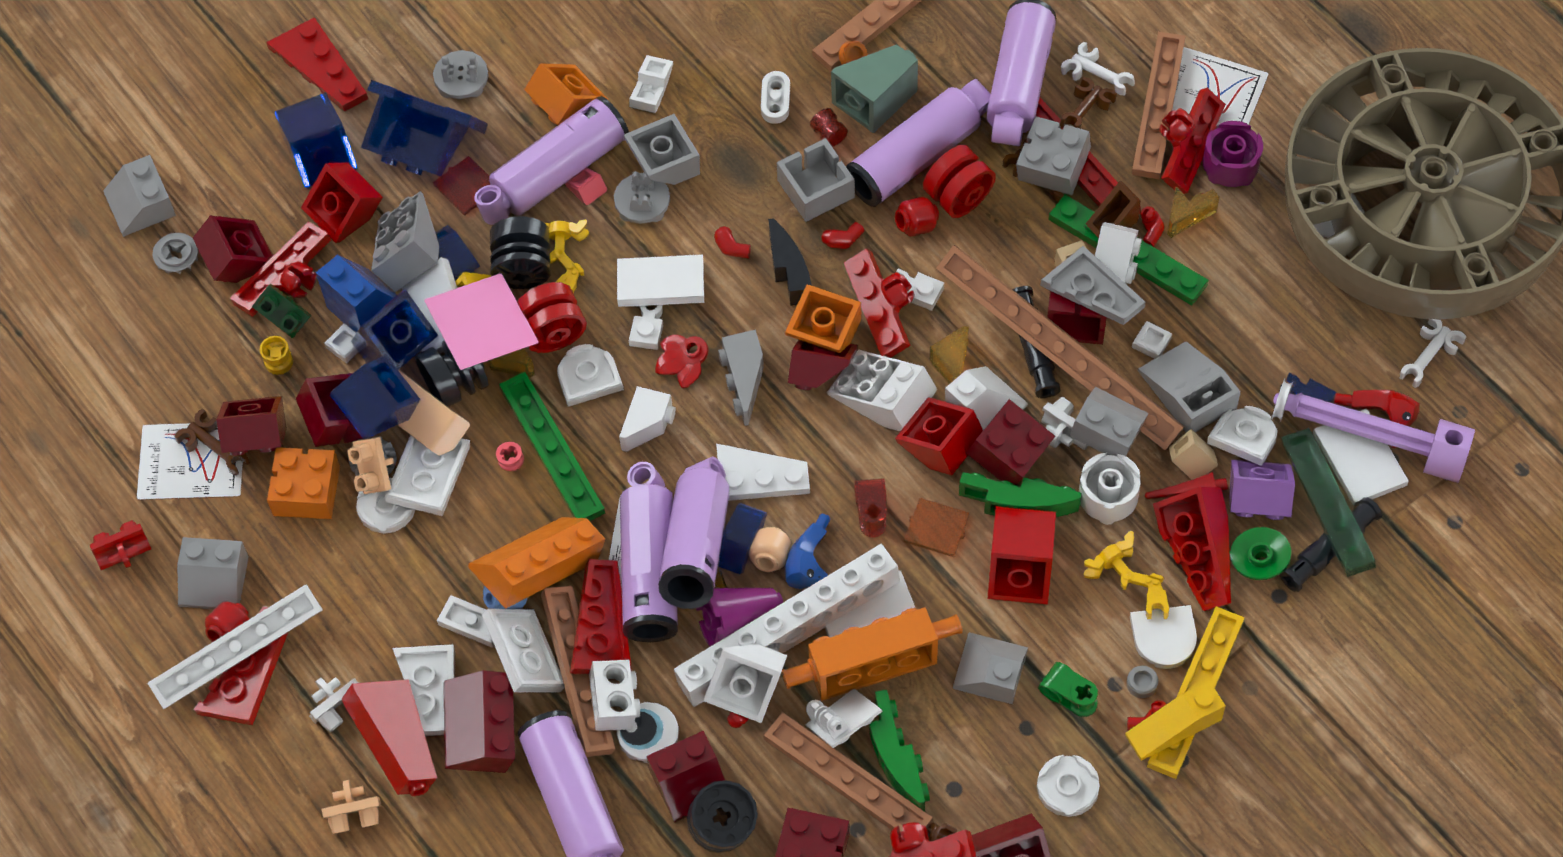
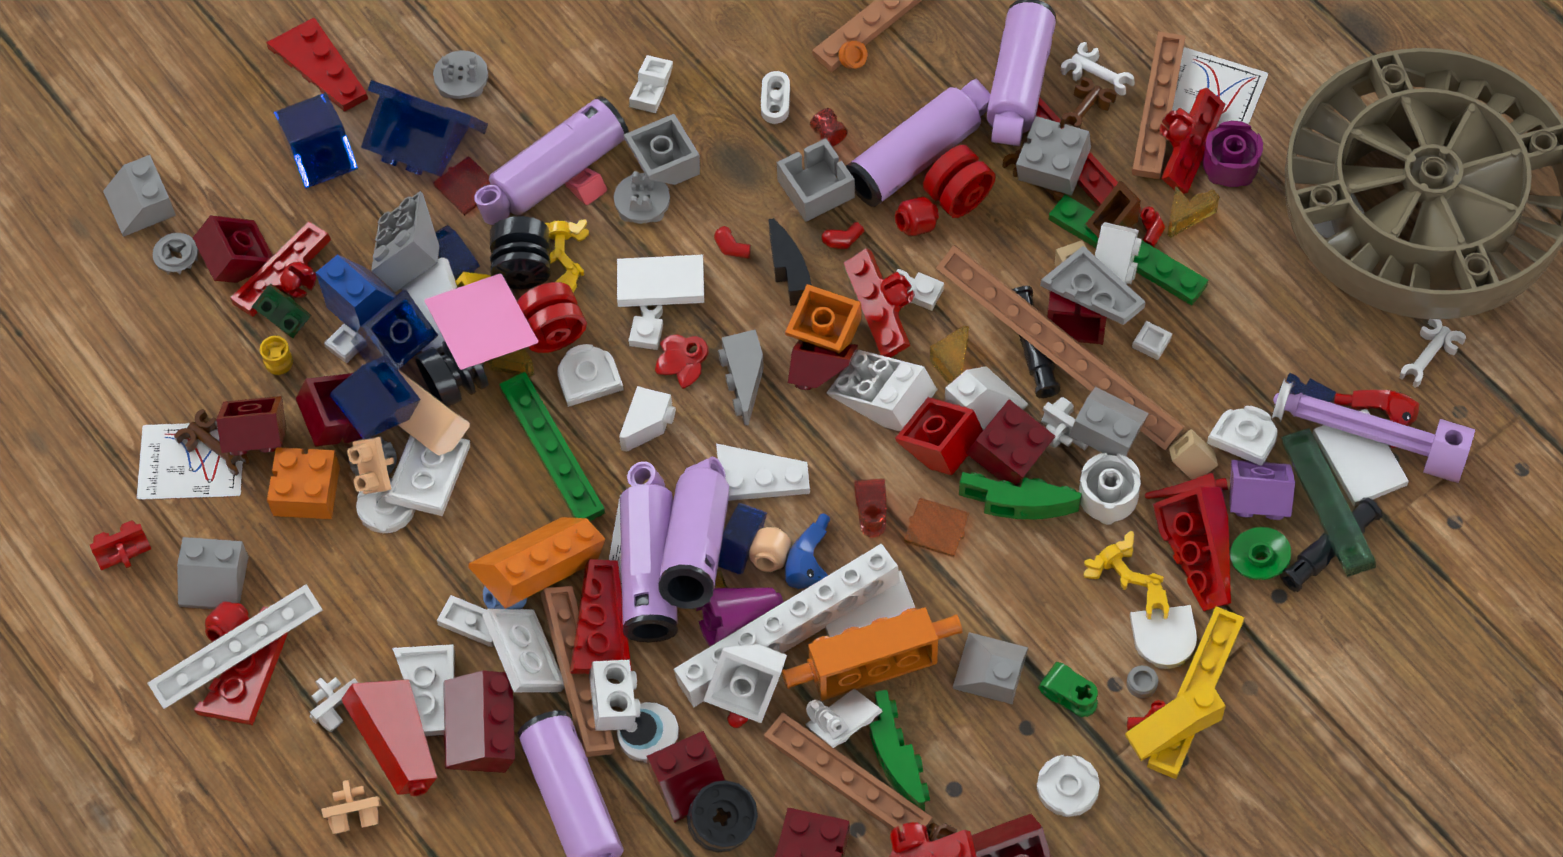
(341, 200): red slope -> none
(506, 449): coral bush -> none
(561, 90): orange slope -> none
(875, 85): sand green slope -> none
(1021, 555): red slope -> none
(1191, 386): light grey slope -> none

